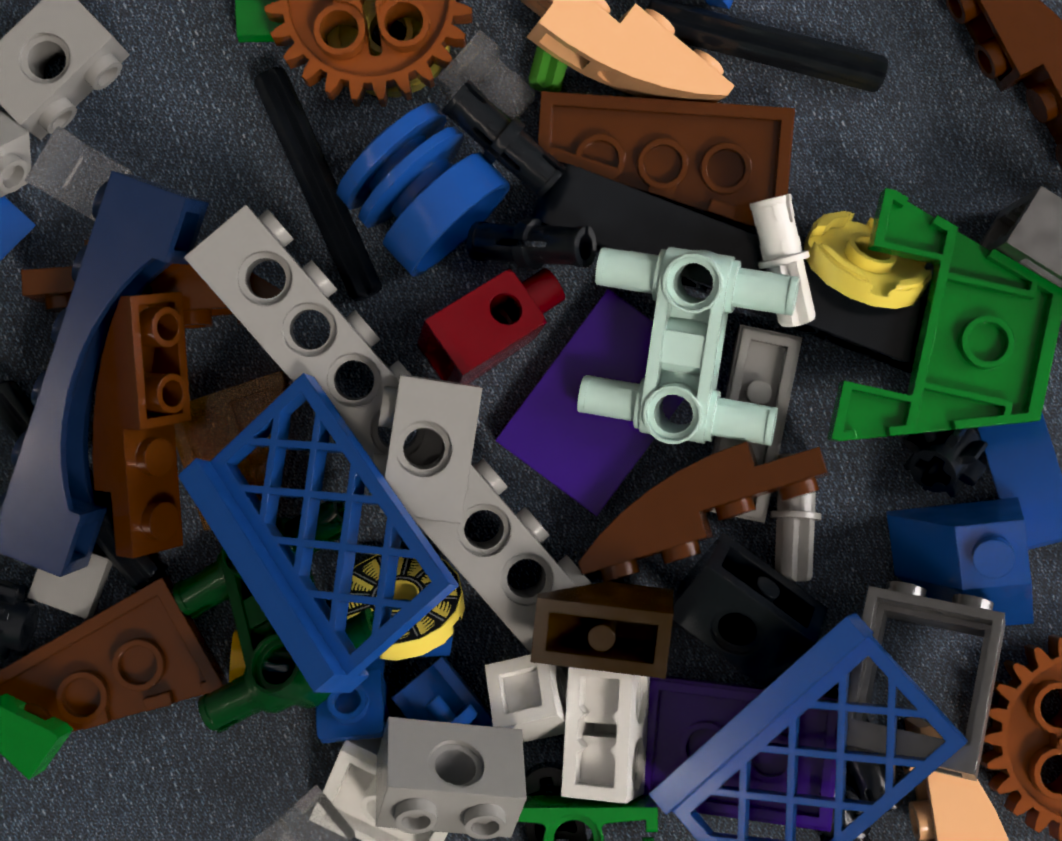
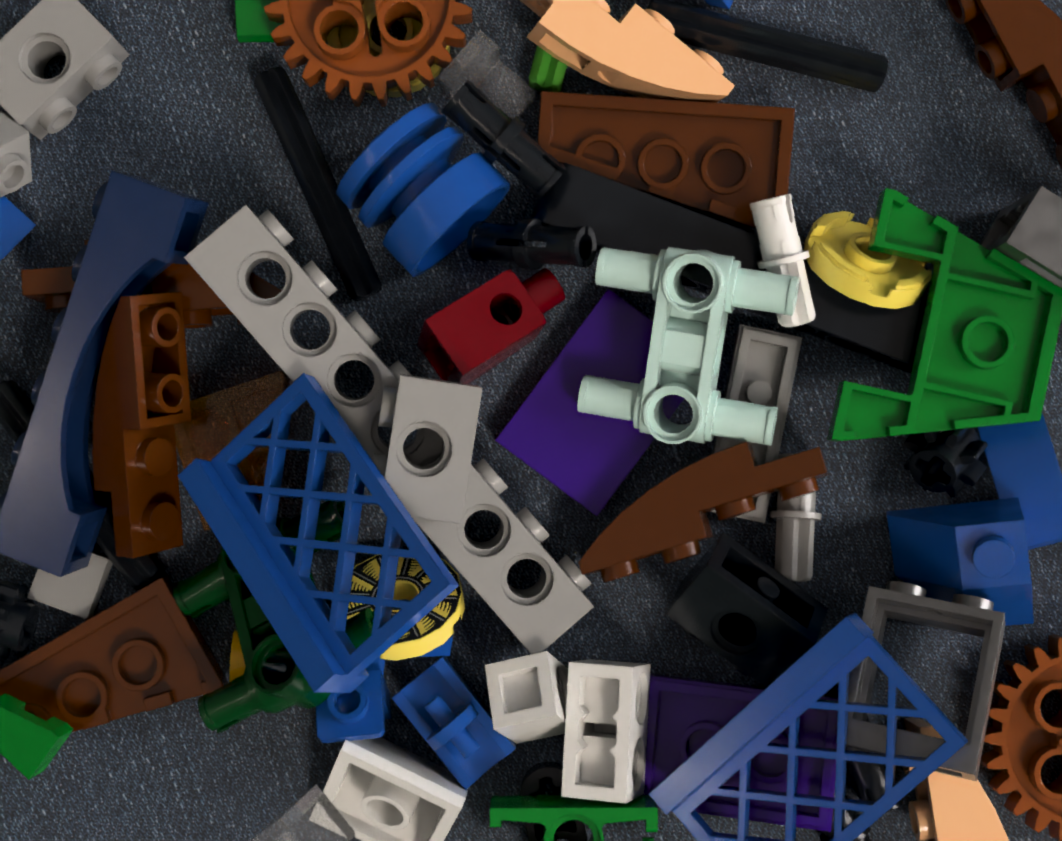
(72, 171): clear panel -> none
(478, 760): light grey brick -> none
(605, 628): dark brown slope -> none

